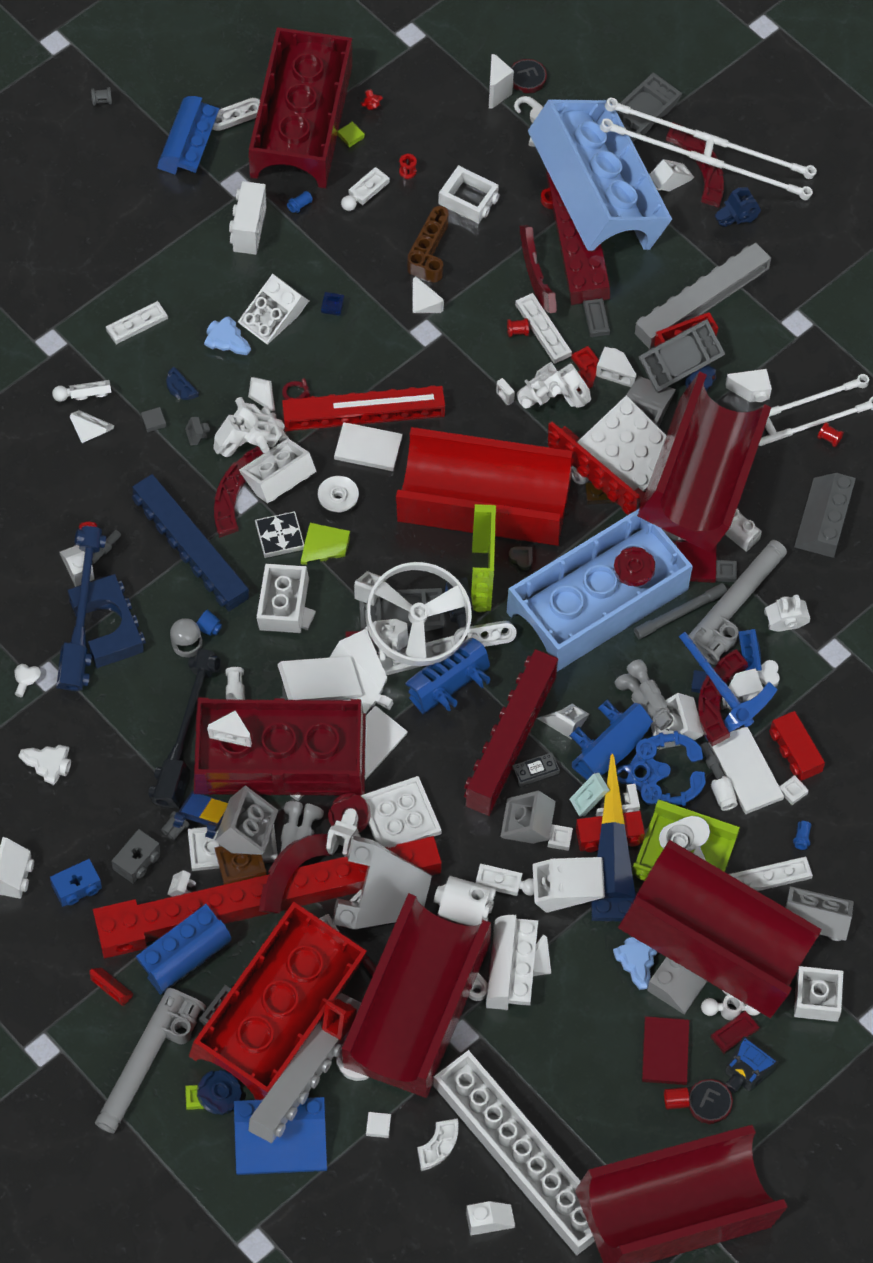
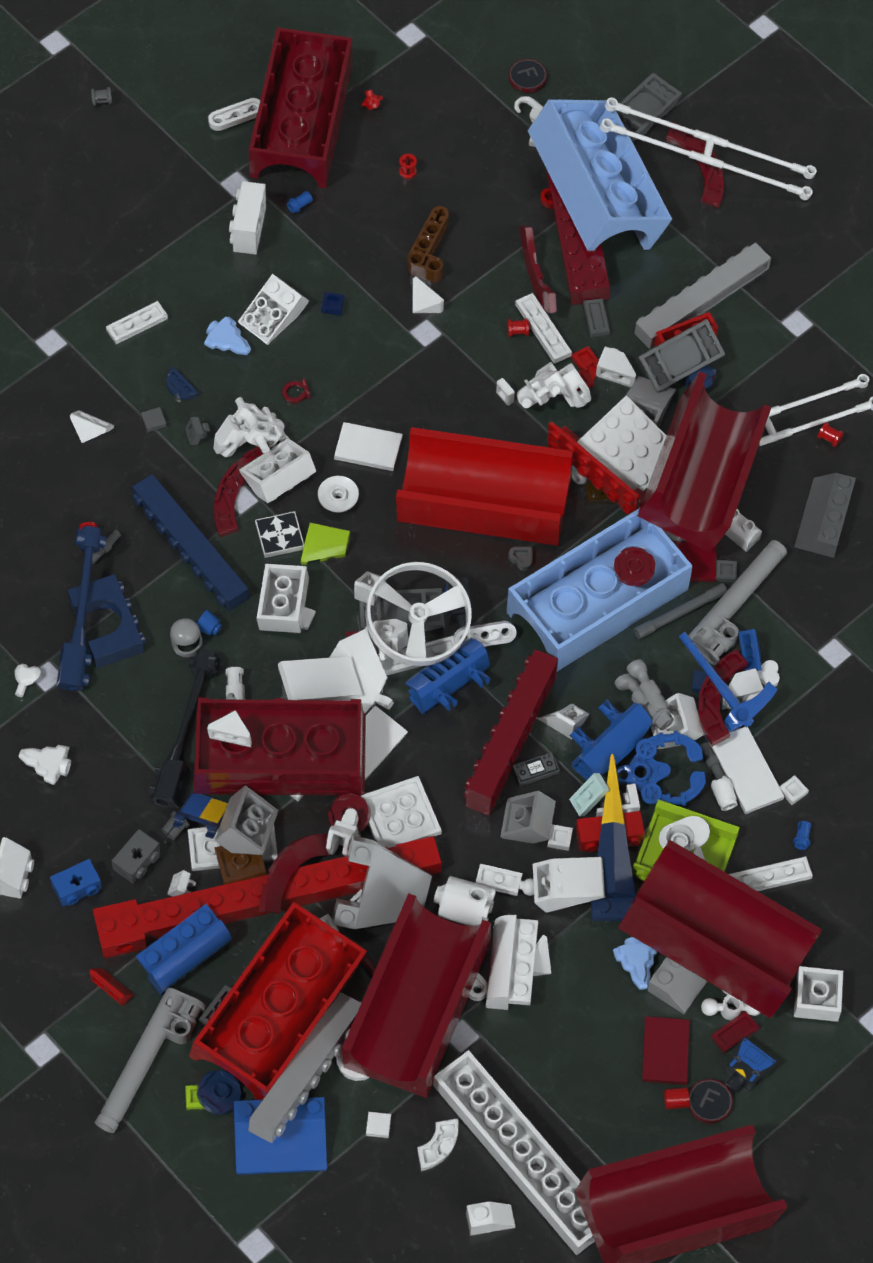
(73, 560): white slope -> none
(81, 391): white plate -> none
(188, 135): blue brick -> none
(261, 392): white piece -> none
(290, 830): light grey piece -> none
(338, 1018): red slope -> none
(350, 134): lime tile -> none
(363, 408): red brick -> none
(365, 189): white plate -> none
(468, 210): white window -> none
(483, 542): lime panel -> none
(500, 81): white slope -> none
(670, 175): white slope -> none
(738, 208): dark blue hinge -> none
(750, 385): white slope -> none
(787, 614): white hinge -> none
(796, 746): red brick -> none
(824, 911): light grey slope -> none

